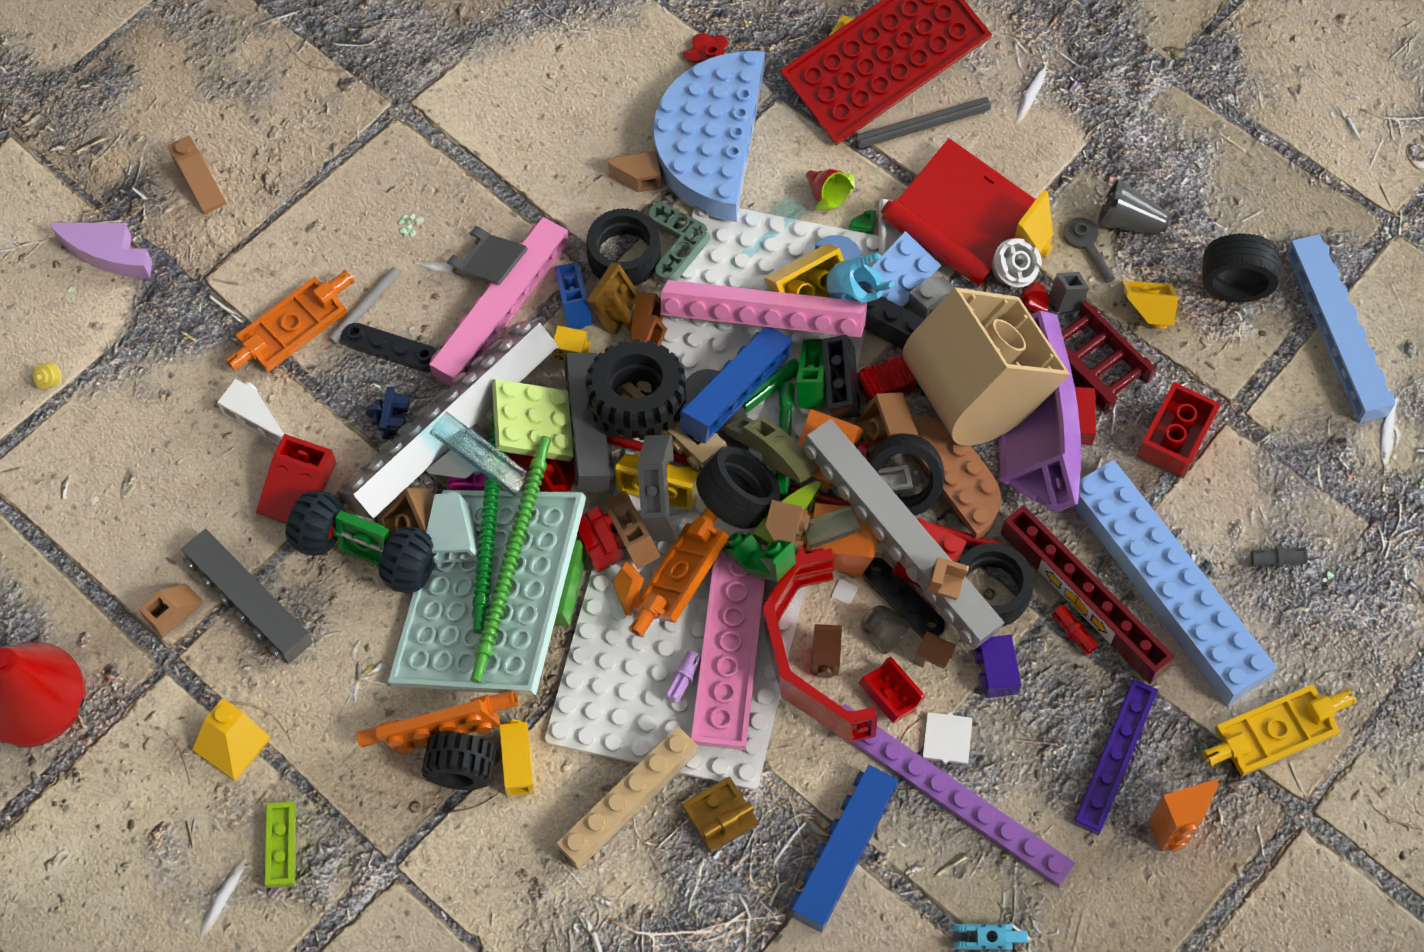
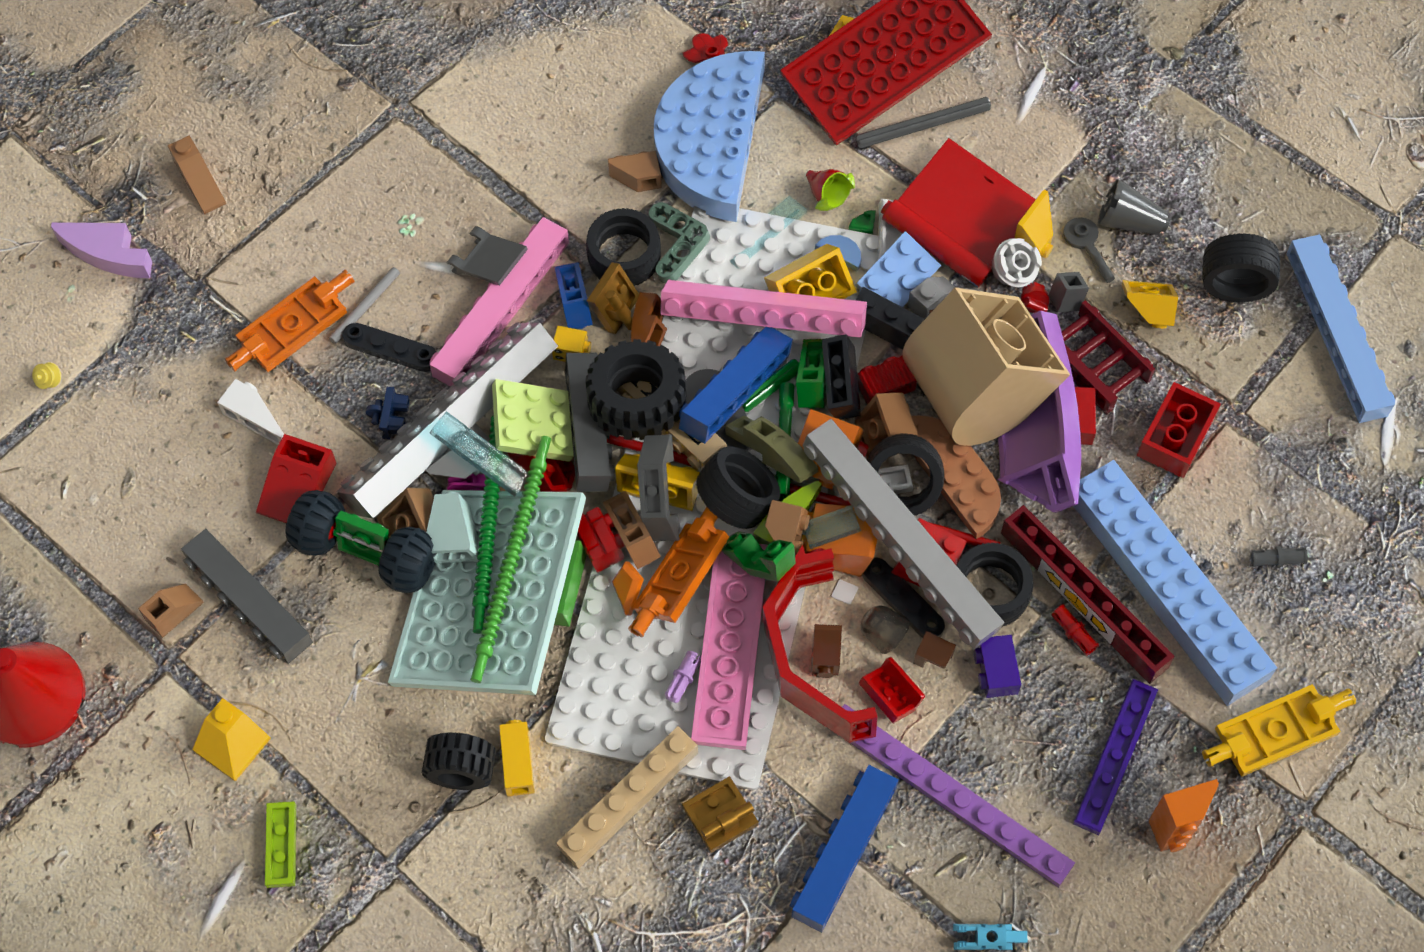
(467, 718): orange plate -> none
(845, 276): medium azure piece -> none
(946, 578): medium nougat panel -> none
(947, 738): white piece -> none

